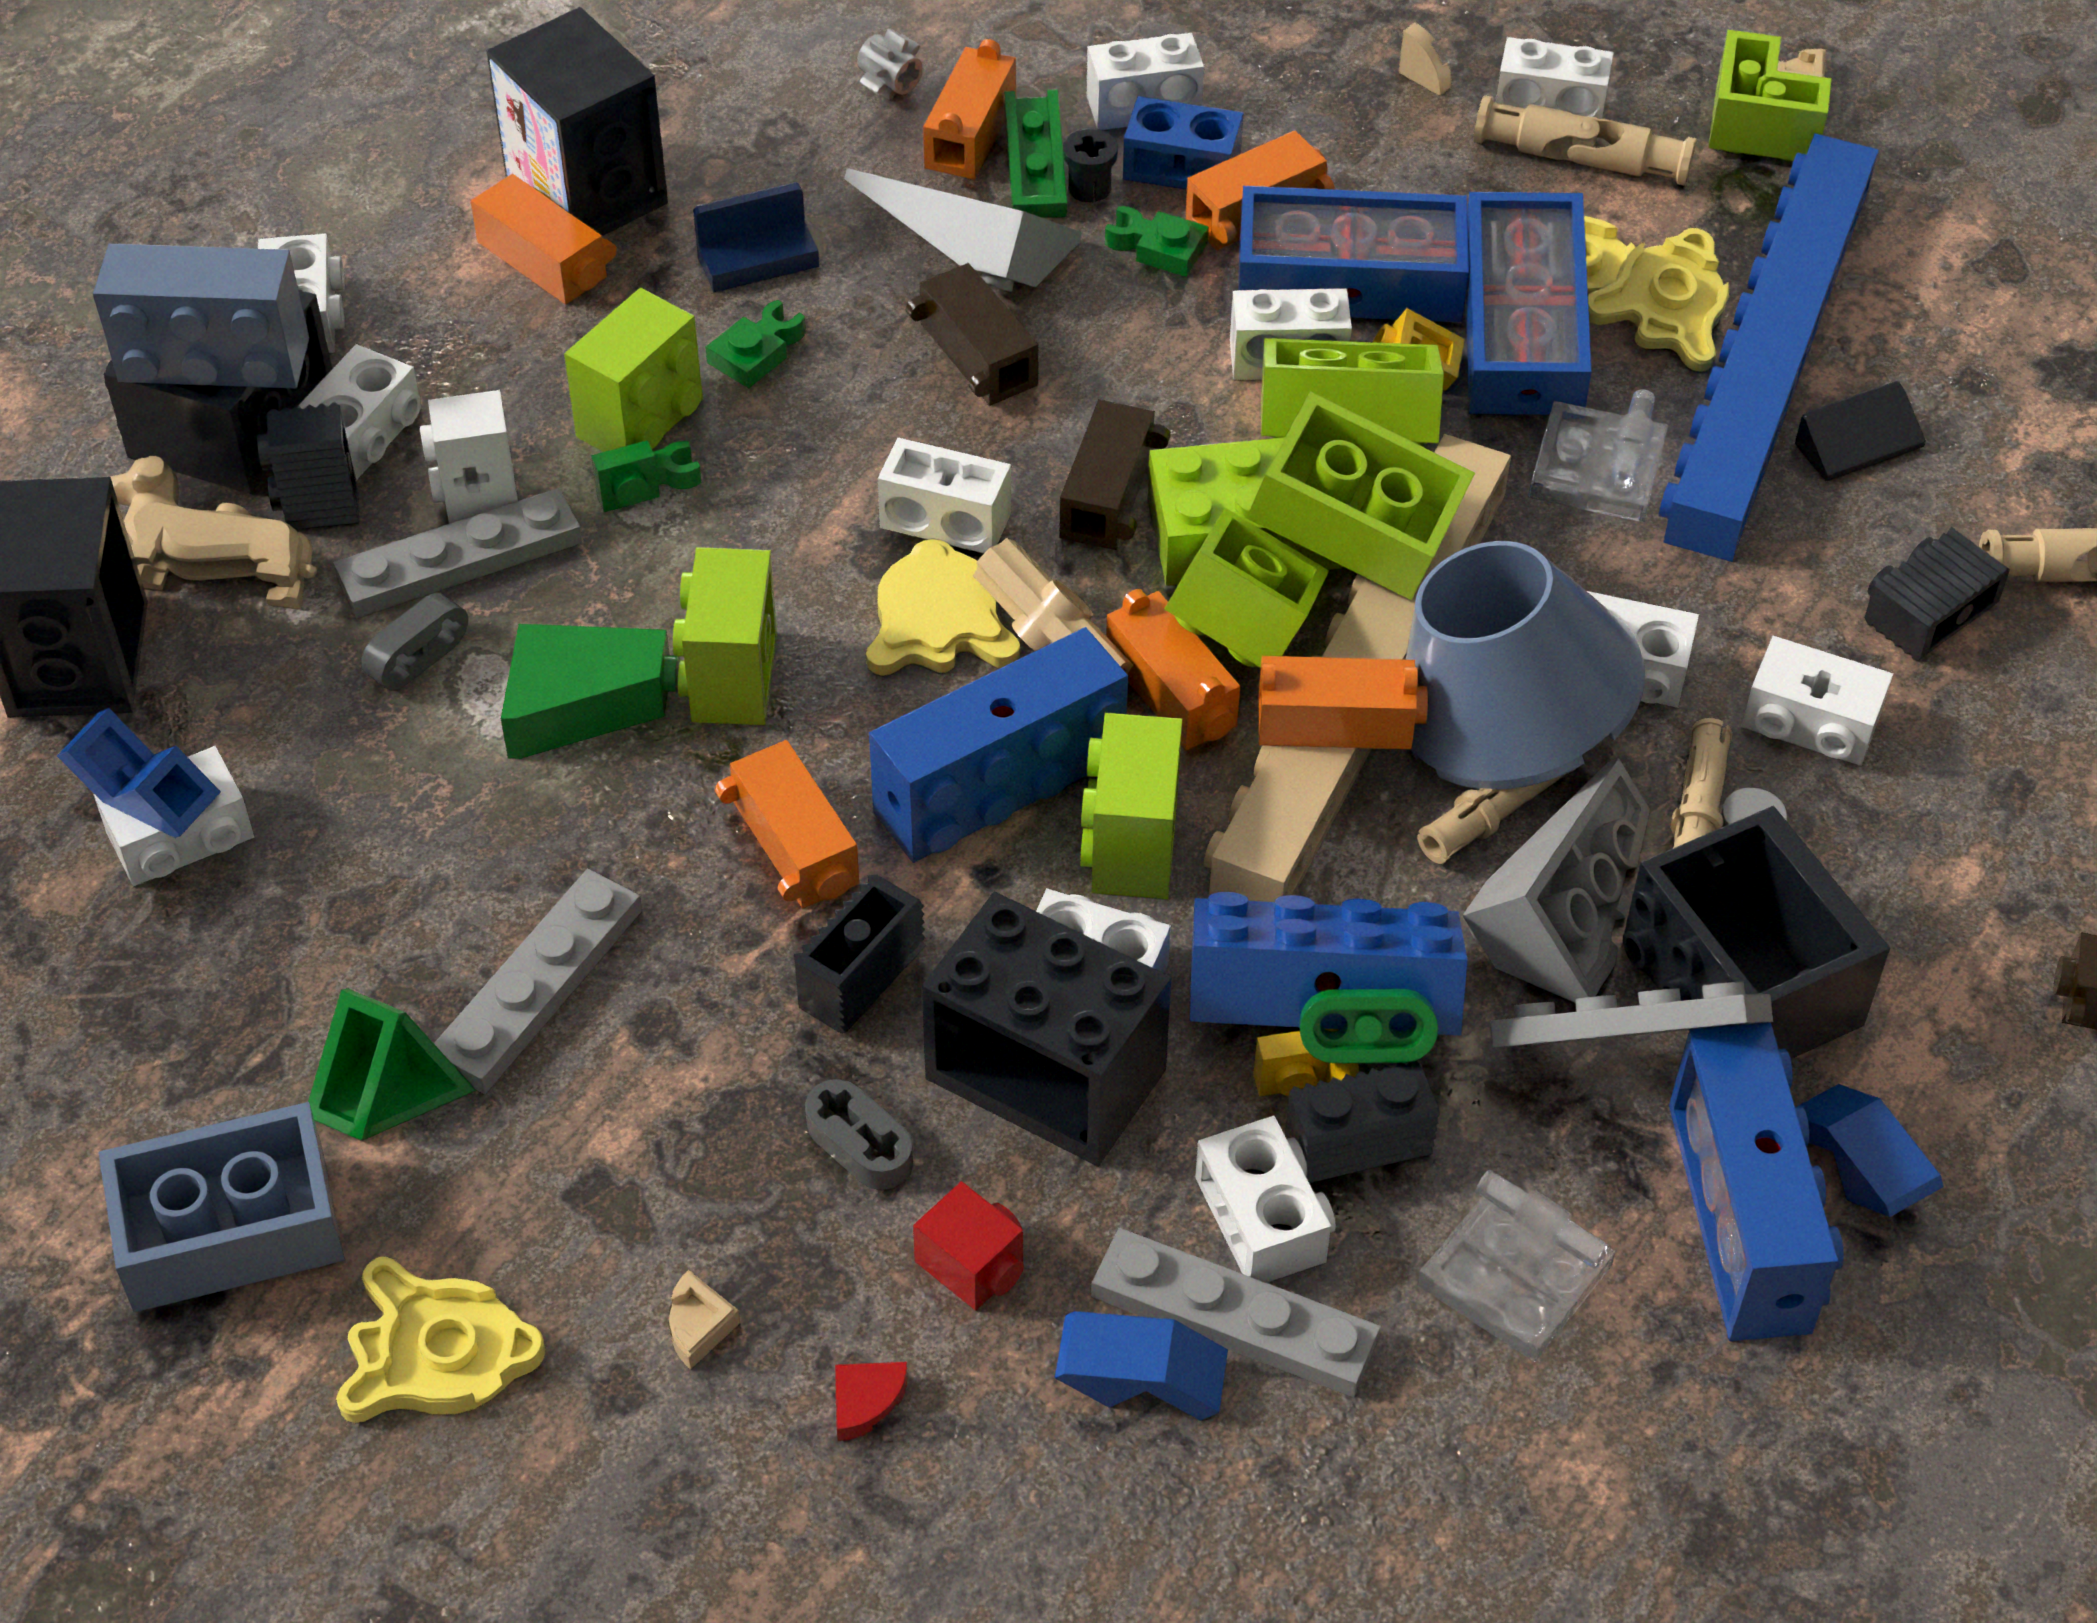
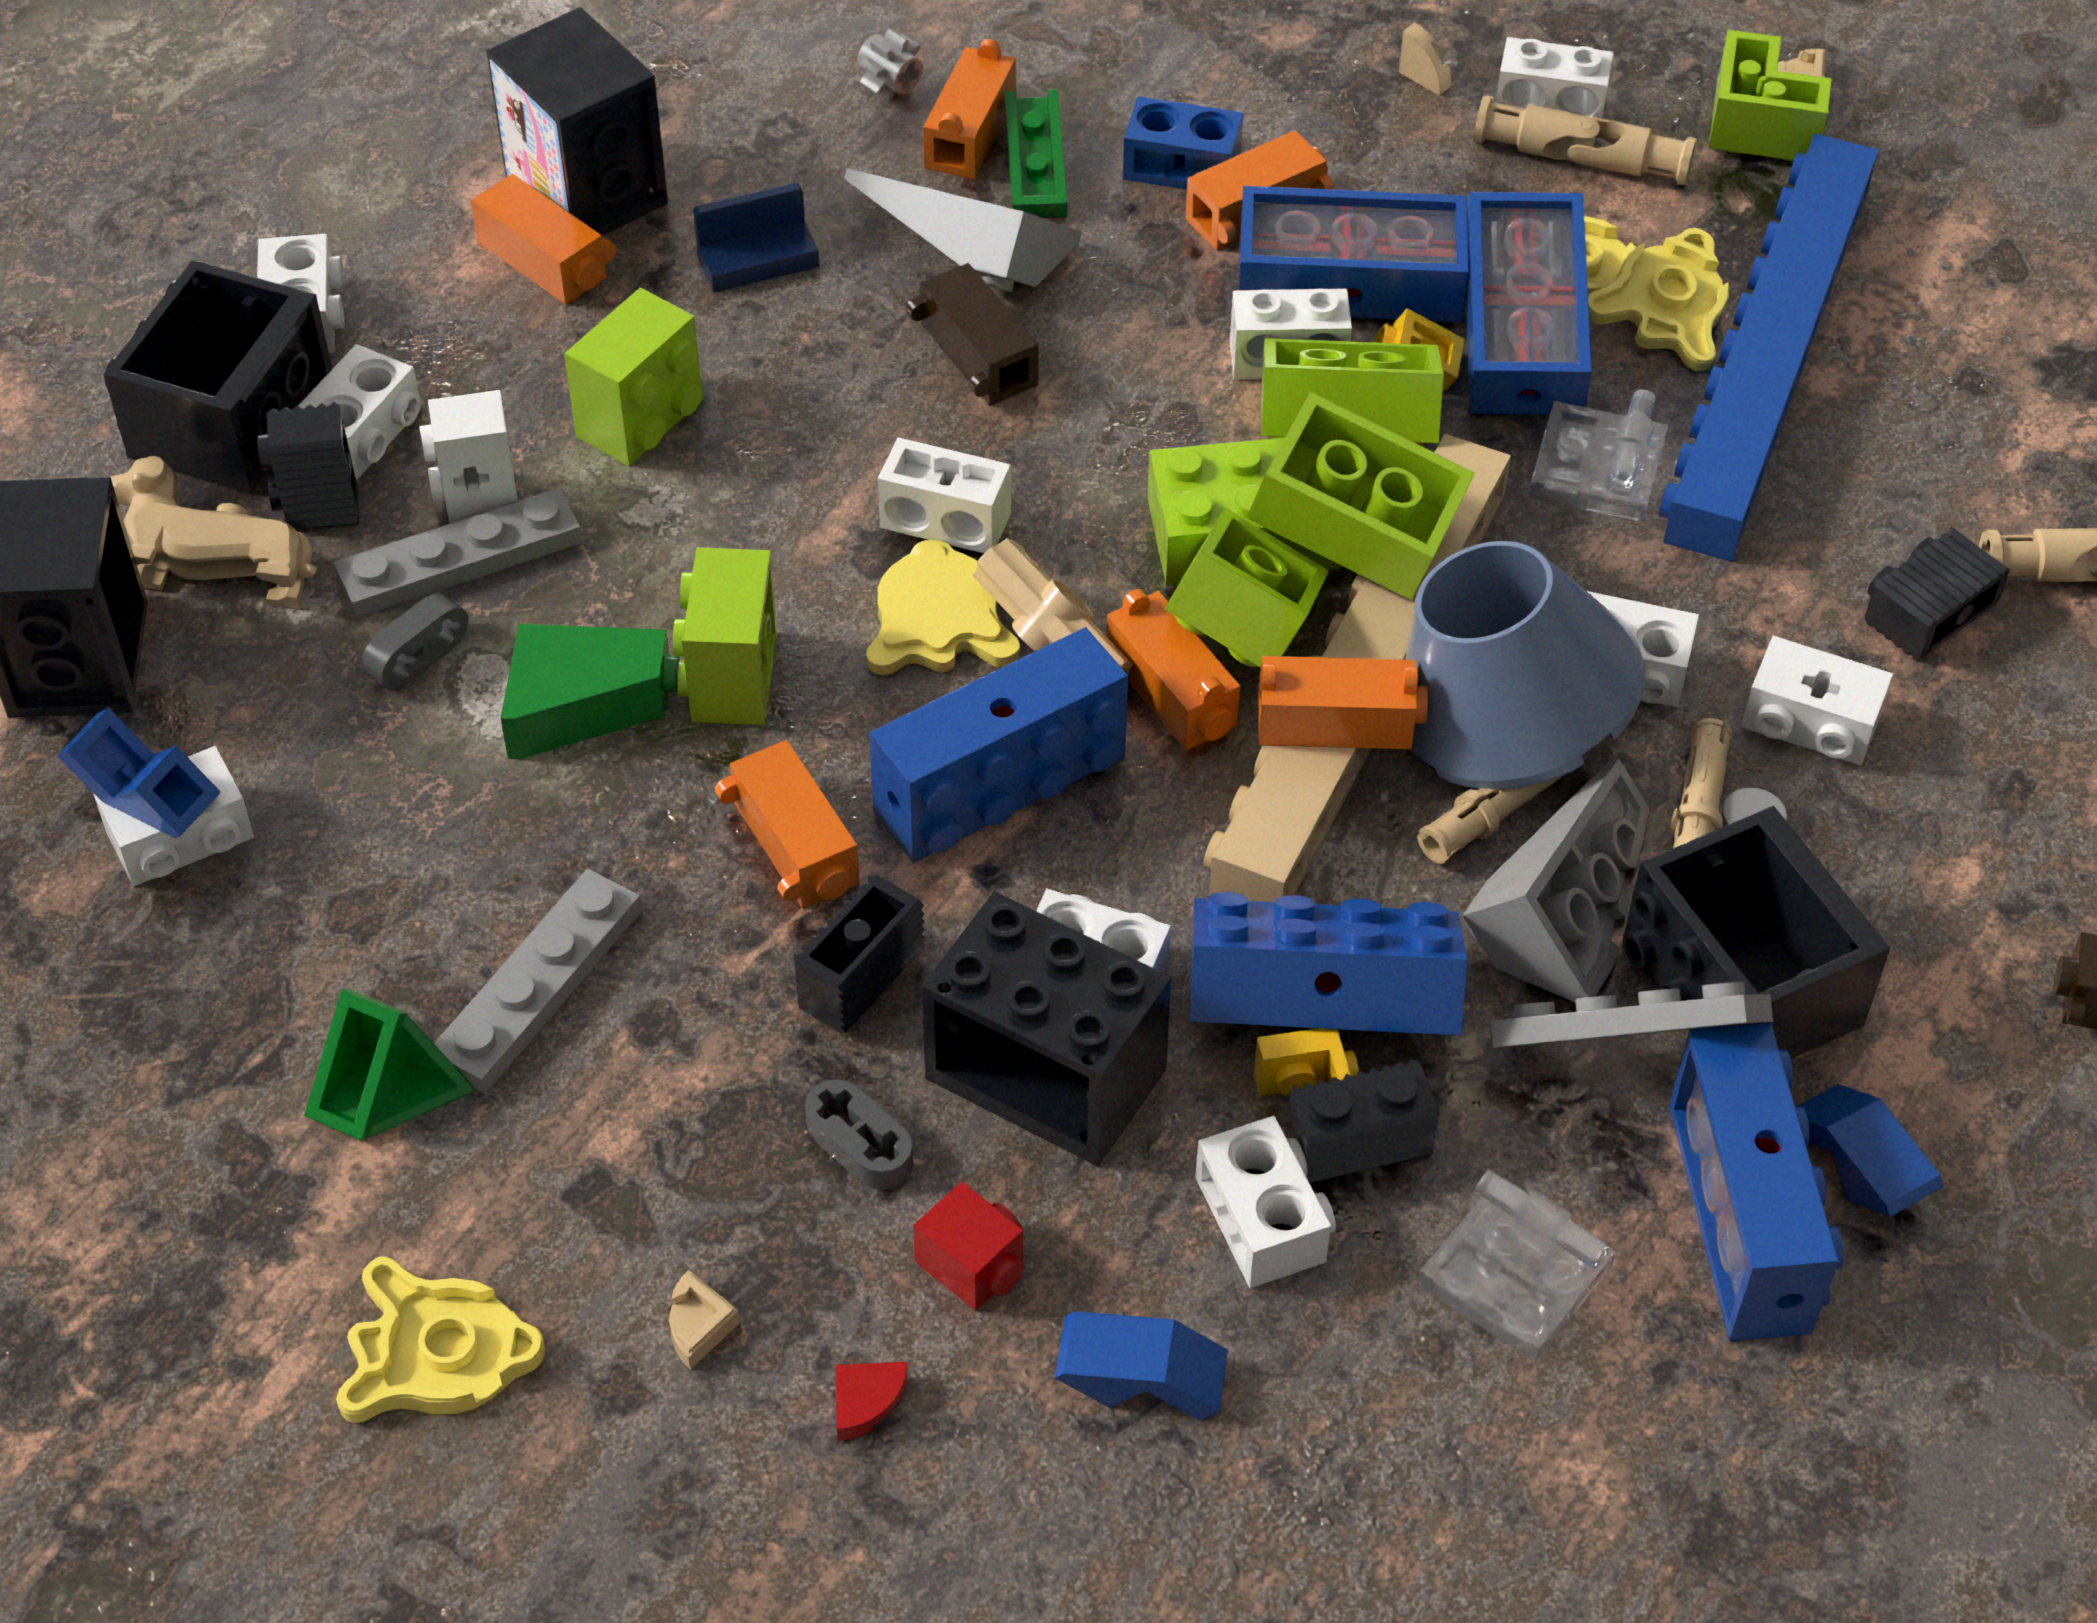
(202, 315): sand blue brick -> none
(220, 1207): sand blue brick -> none
(636, 471): green plate -> none
(754, 349): green plate -> none
(1090, 160): black bush -> none
(1109, 474): dark brown brick -> none
(1131, 805): lime brick -> none
(1149, 68): white brick -> none
(1162, 243): green plate -> none
(1237, 1311): light grey plate -> none
(1367, 1032): green plate -> none
(1859, 431): black slope -> none

